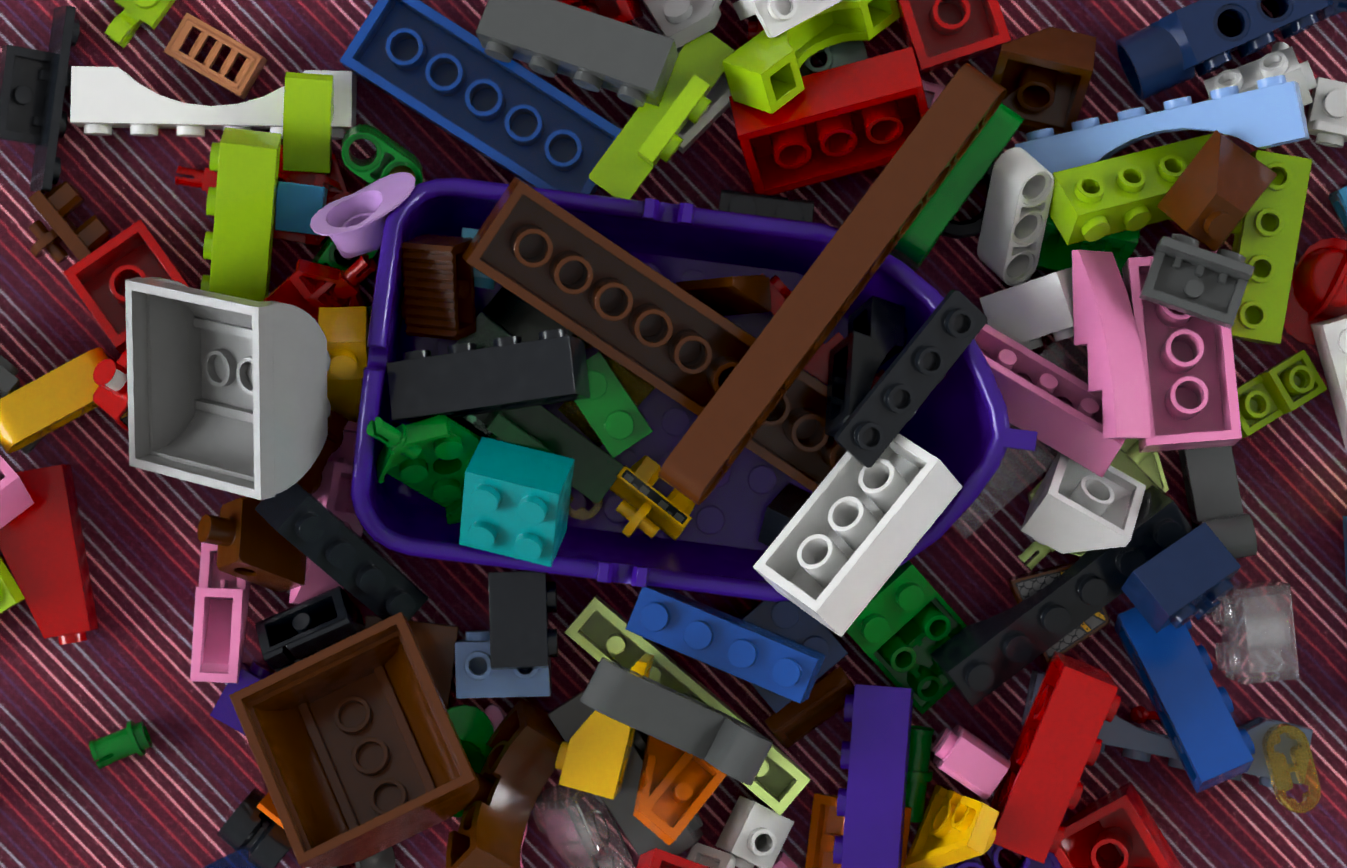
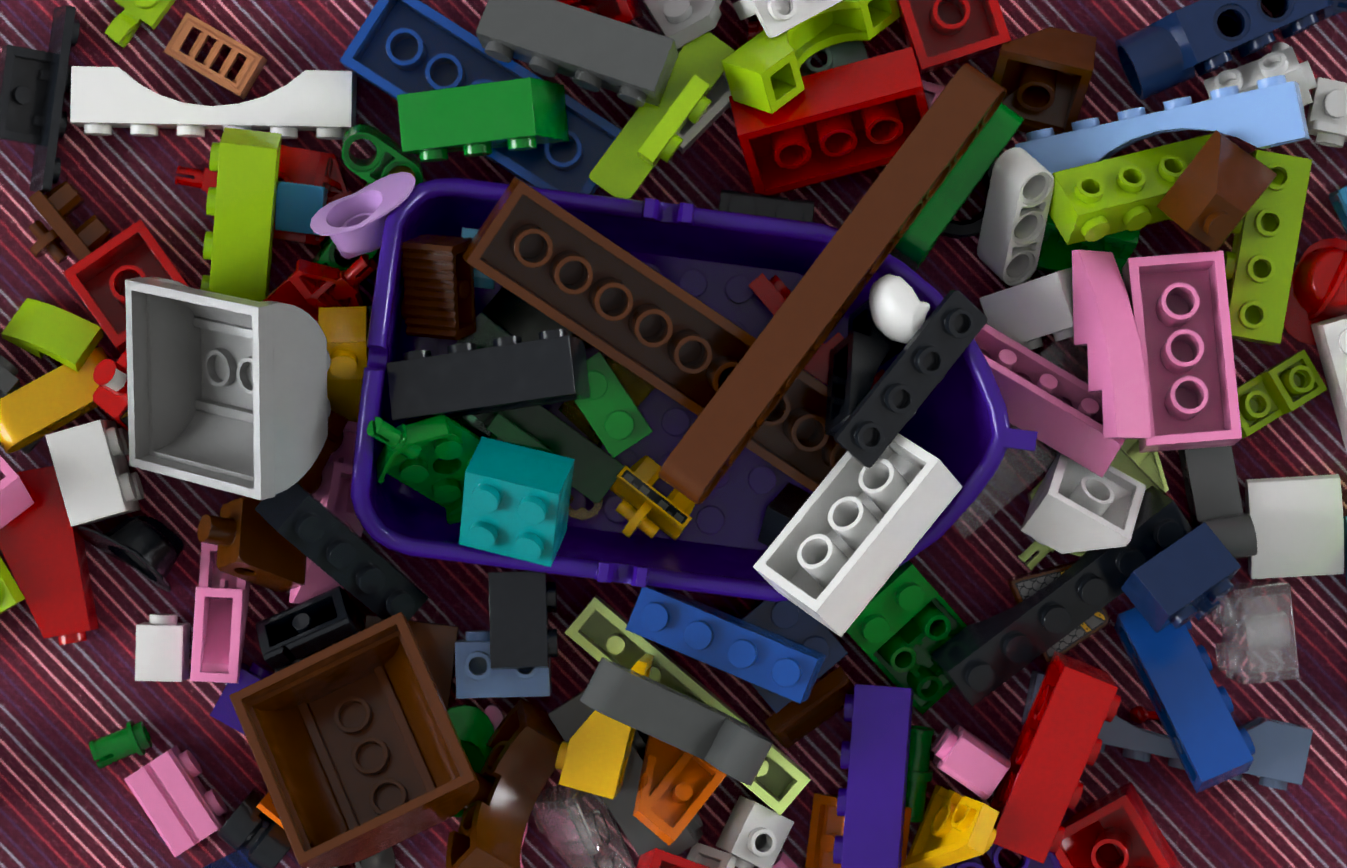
(53, 332): none -> lime slope
(94, 472): none -> white brick
(141, 545): none -> black piece
(162, 649): none -> white brick
(177, 799): none -> bright pink brick
(308, 122): lime slope -> none
(482, 118): none -> green wedge
(732, 294): reddish brown slope -> none
(896, 308): none -> white hair
(1197, 280): dark grey bracket -> none
(1296, 526): none -> white slope
(1302, 764): clear yellow beam -> none

